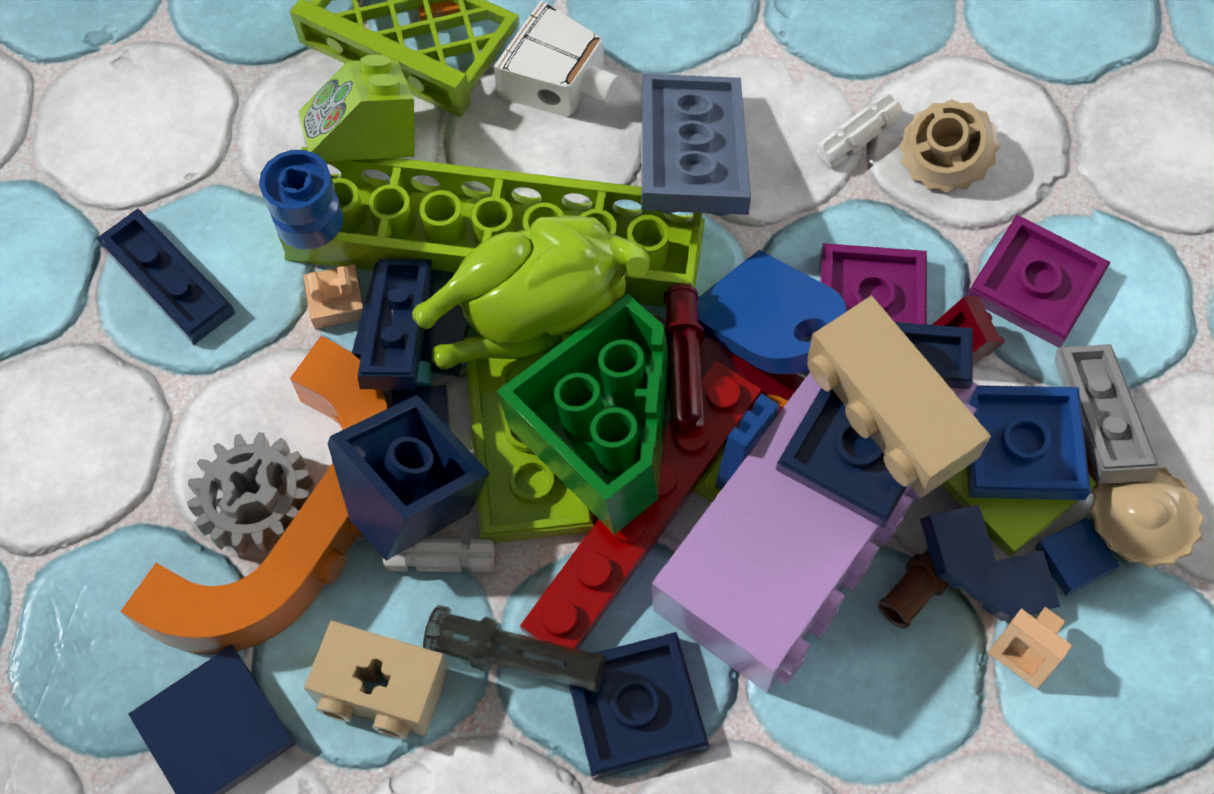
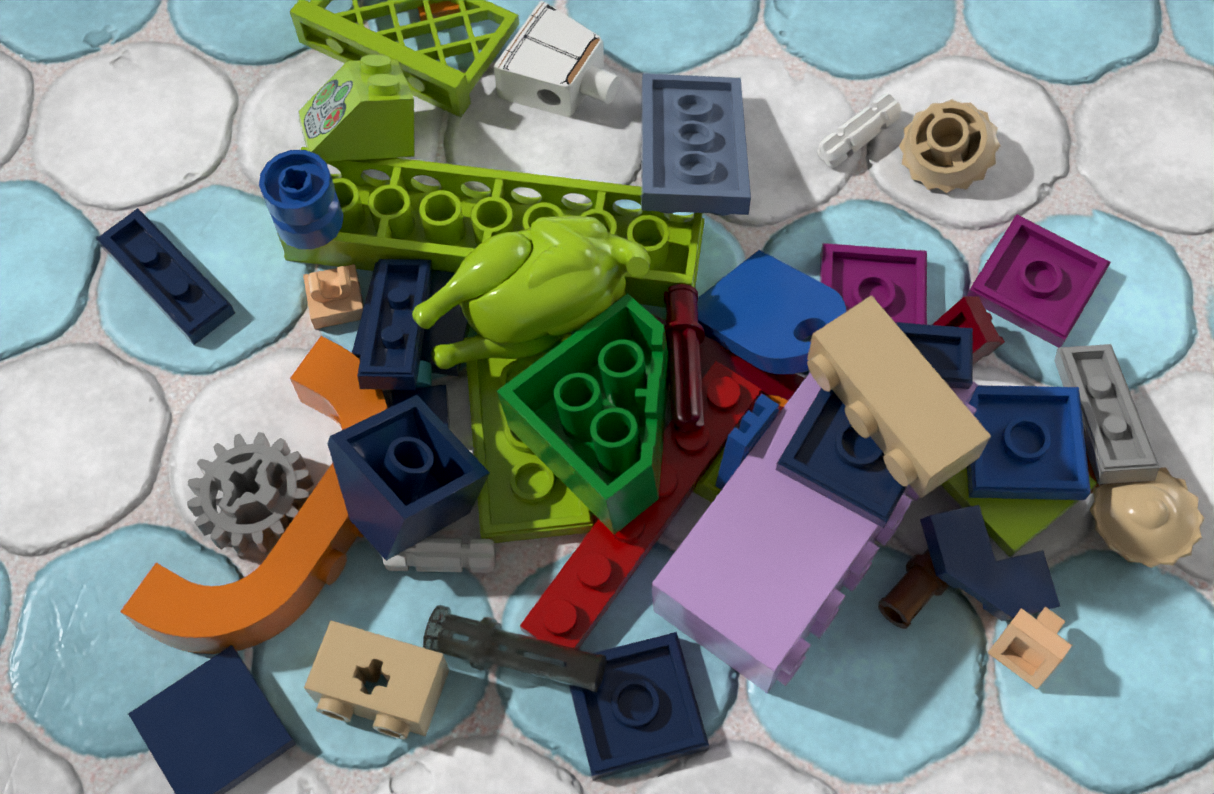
(1077, 556): blue tile -> none

